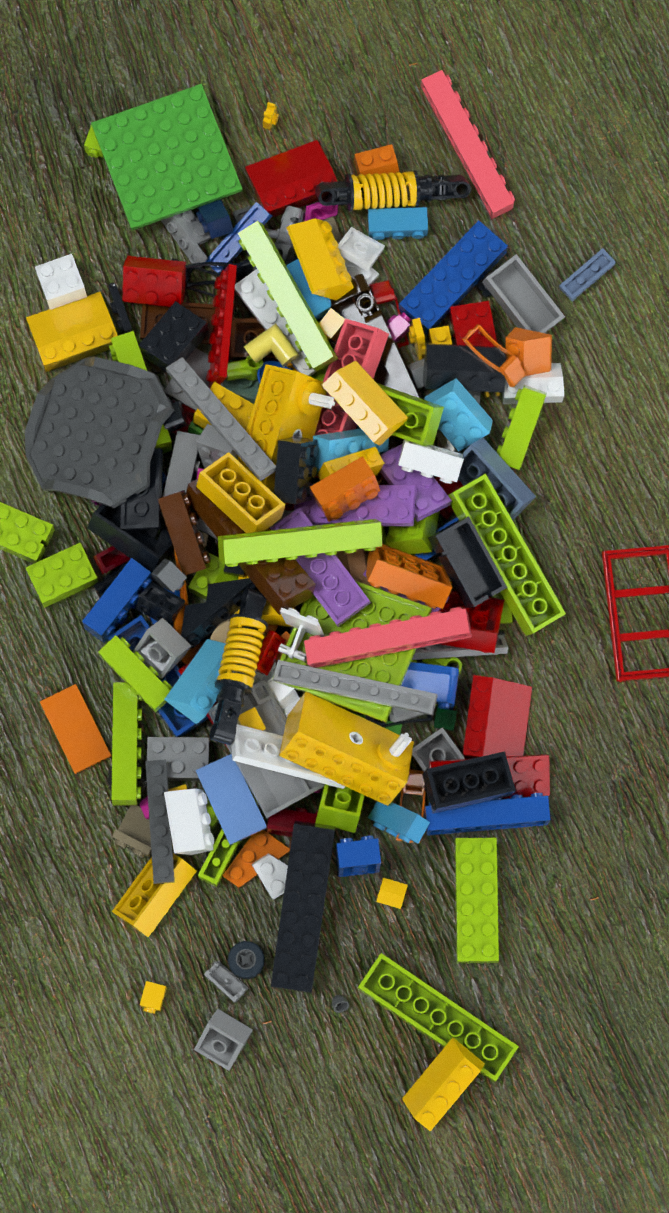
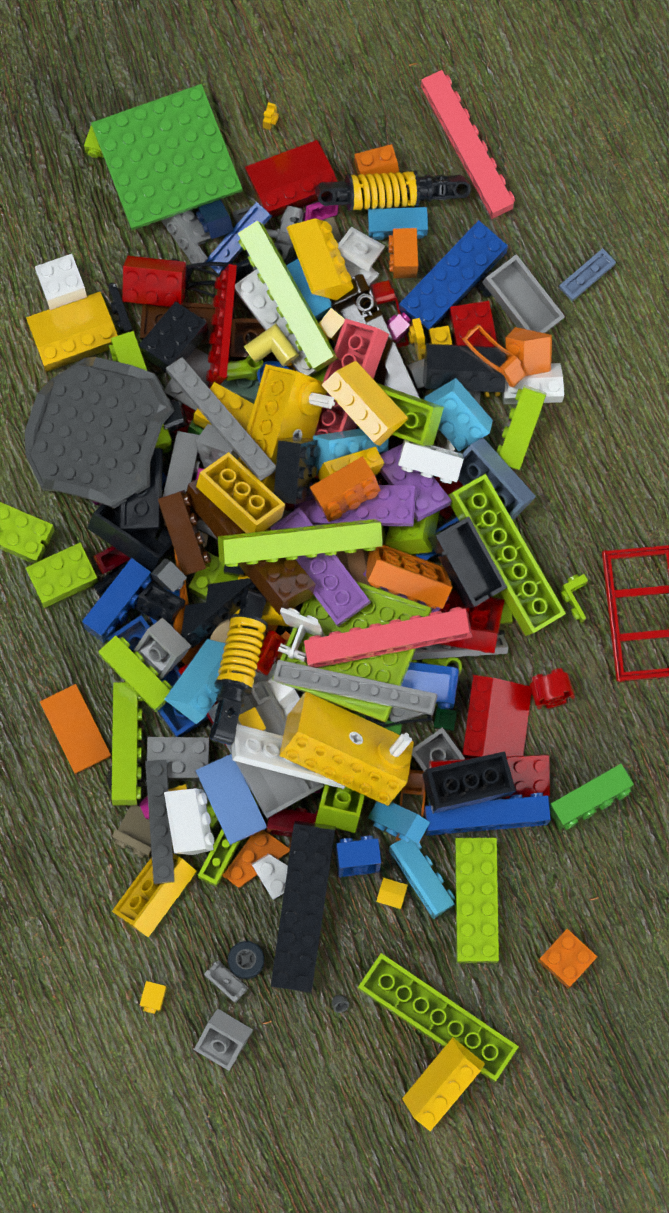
(404, 252): none -> orange brick
(422, 877): none -> medium azure slope
(551, 689): none -> red brick
(567, 958): none -> orange brick
(574, 583): none -> lime bracket
(591, 796): none -> bright green brick

